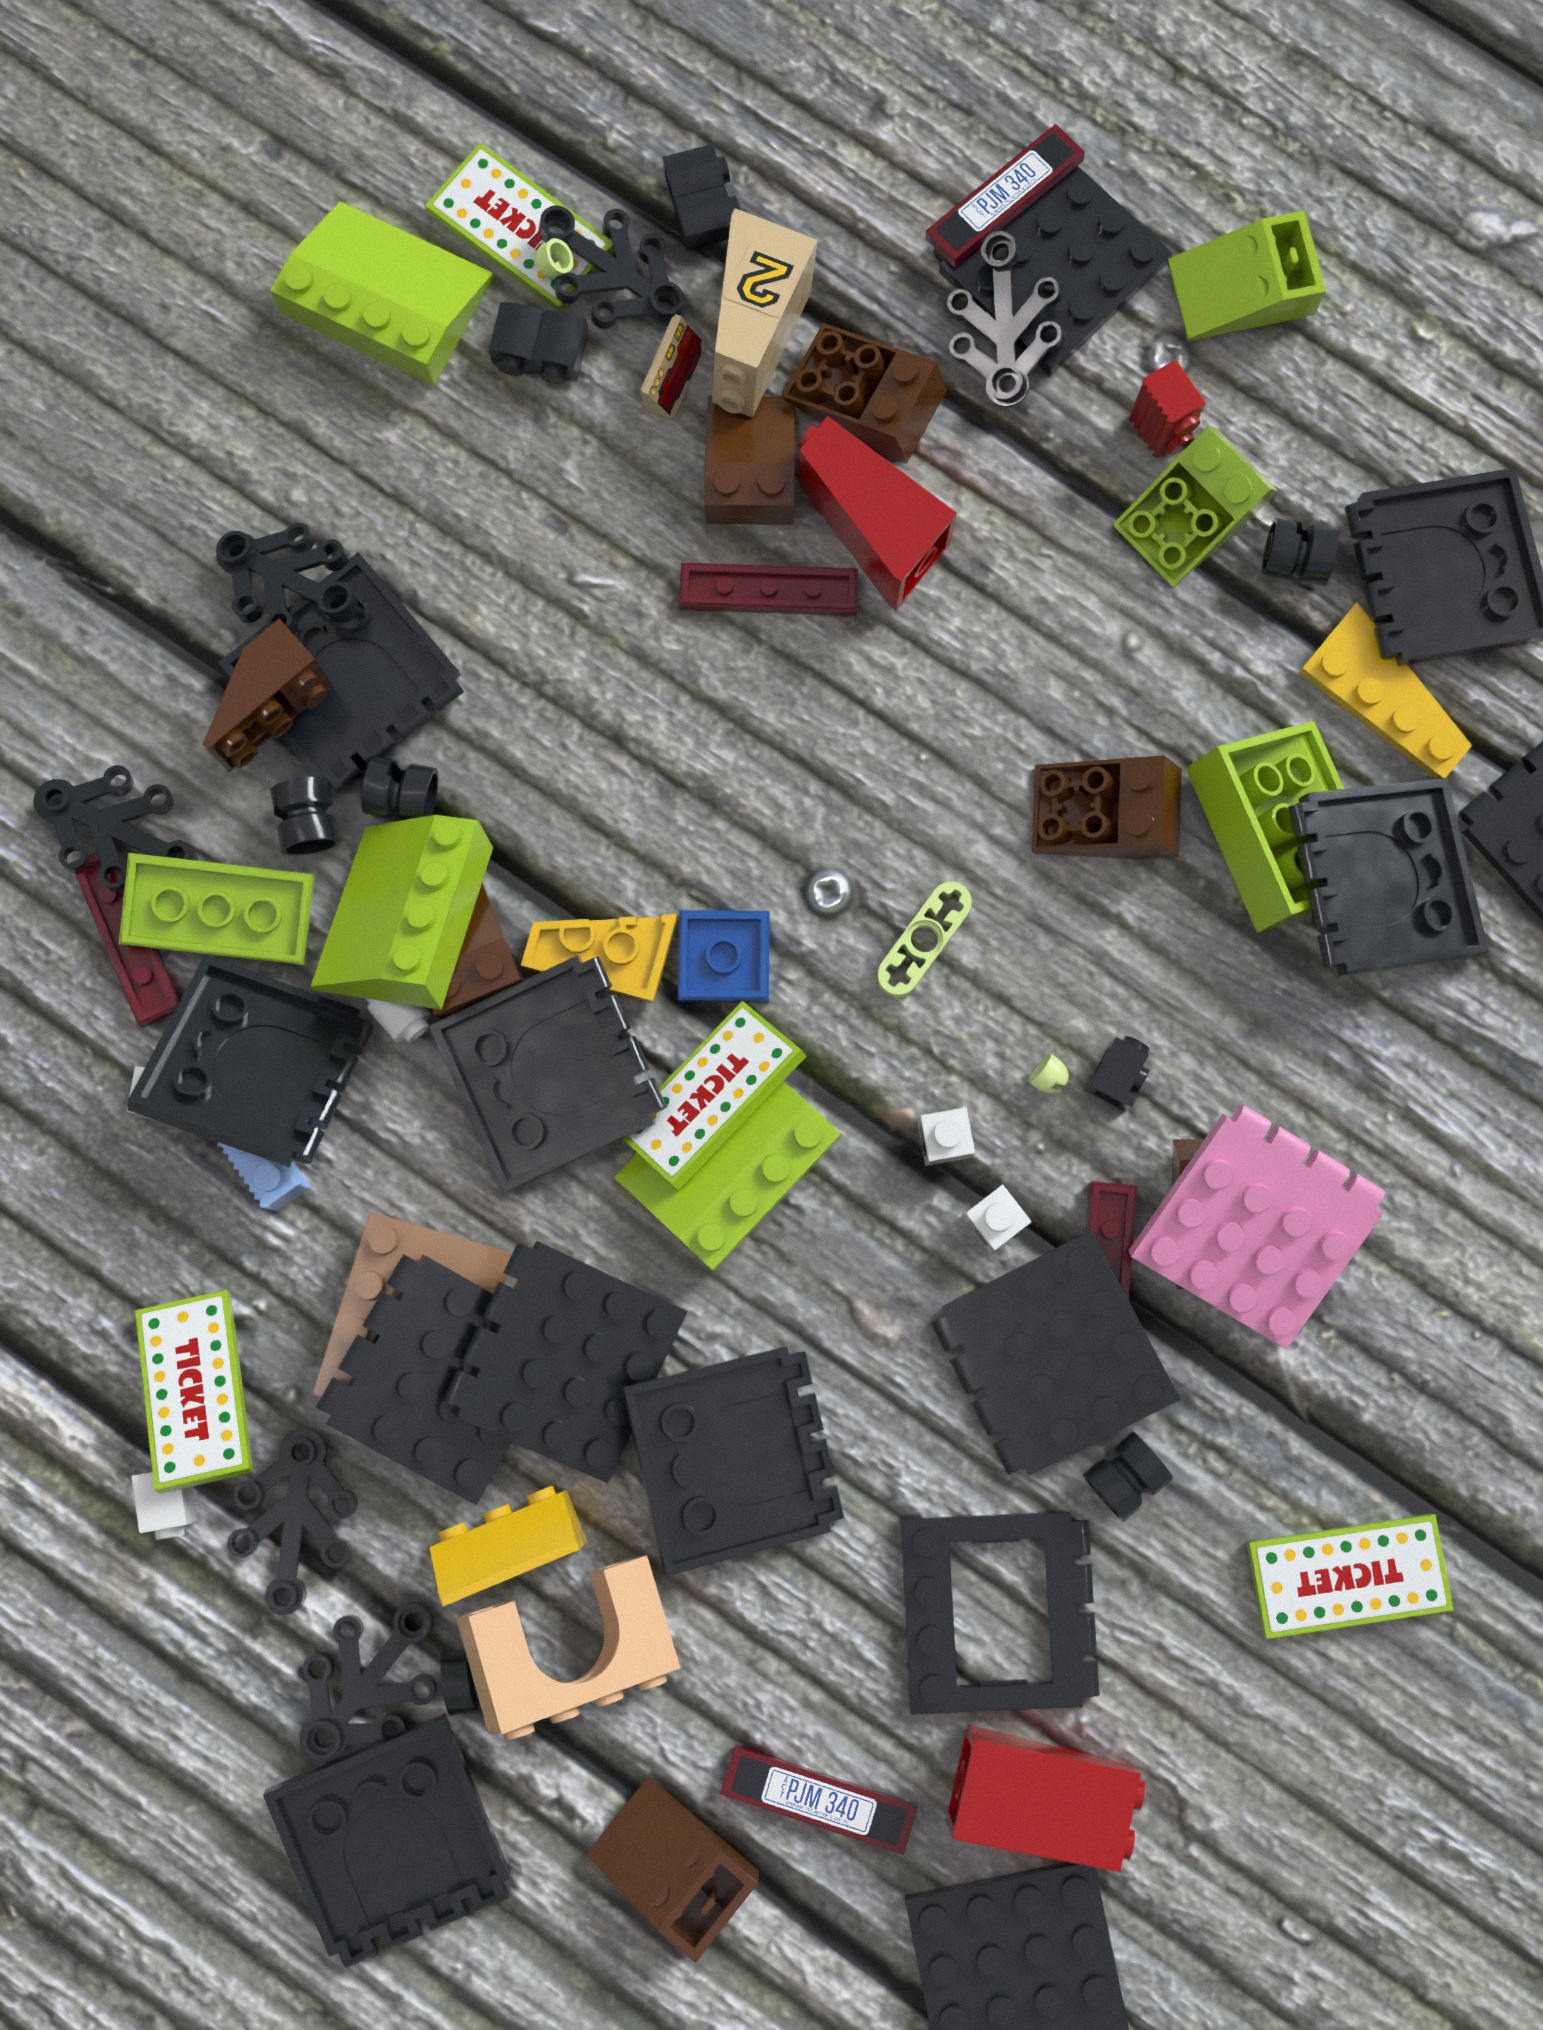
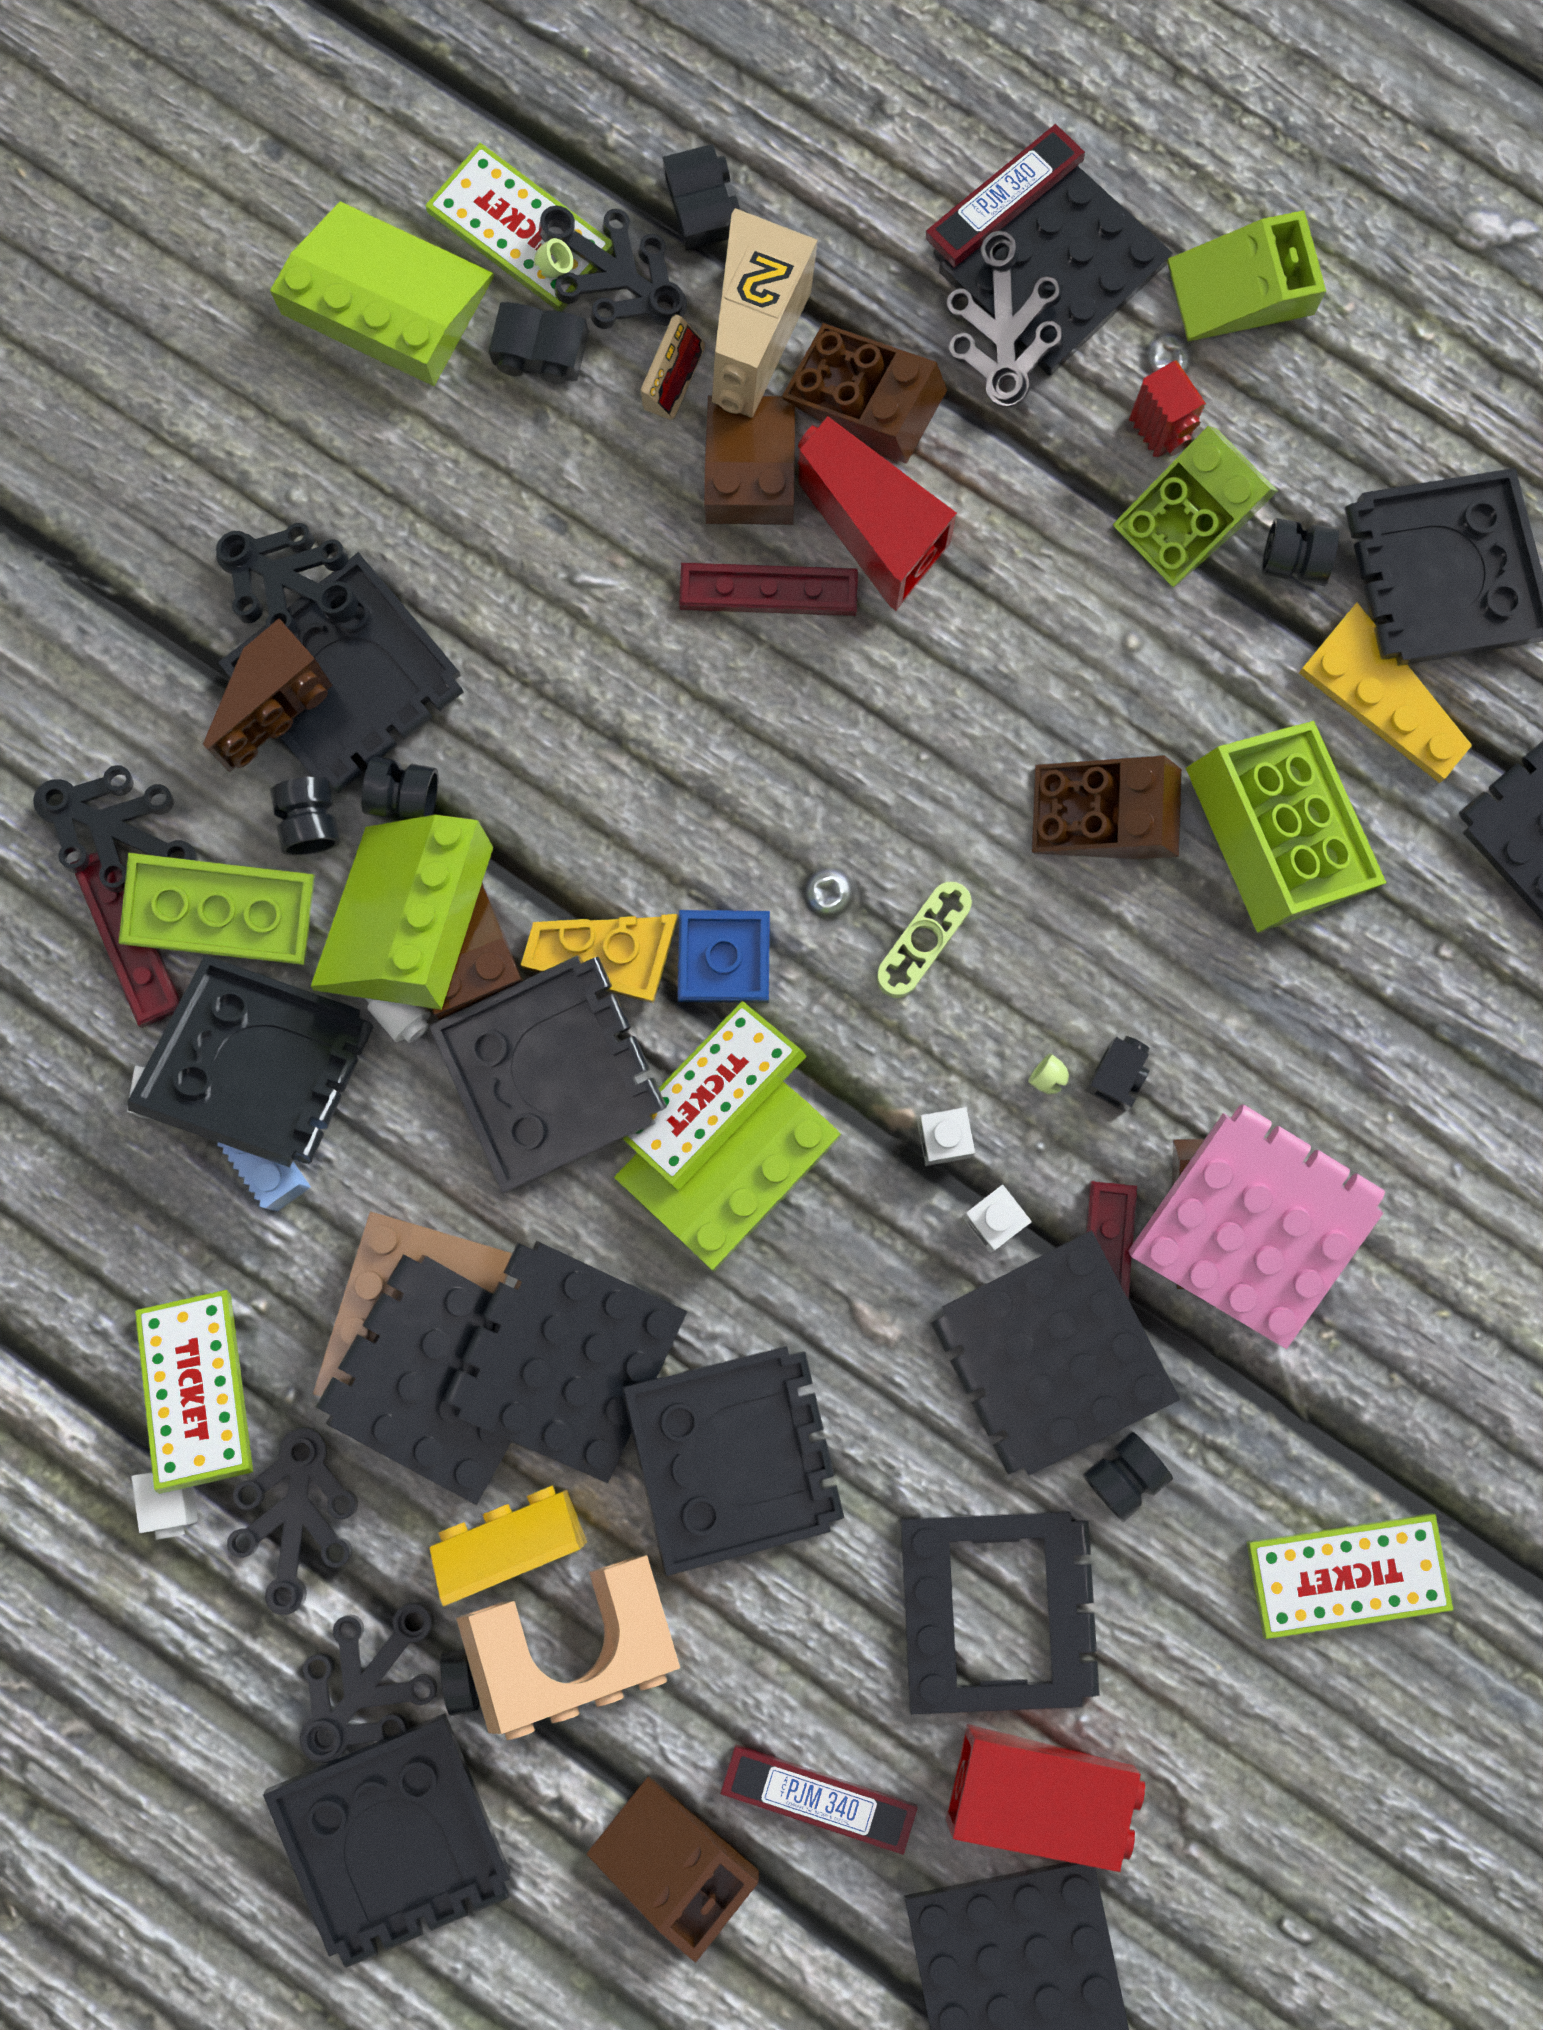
(1388, 876): black hinge -> none

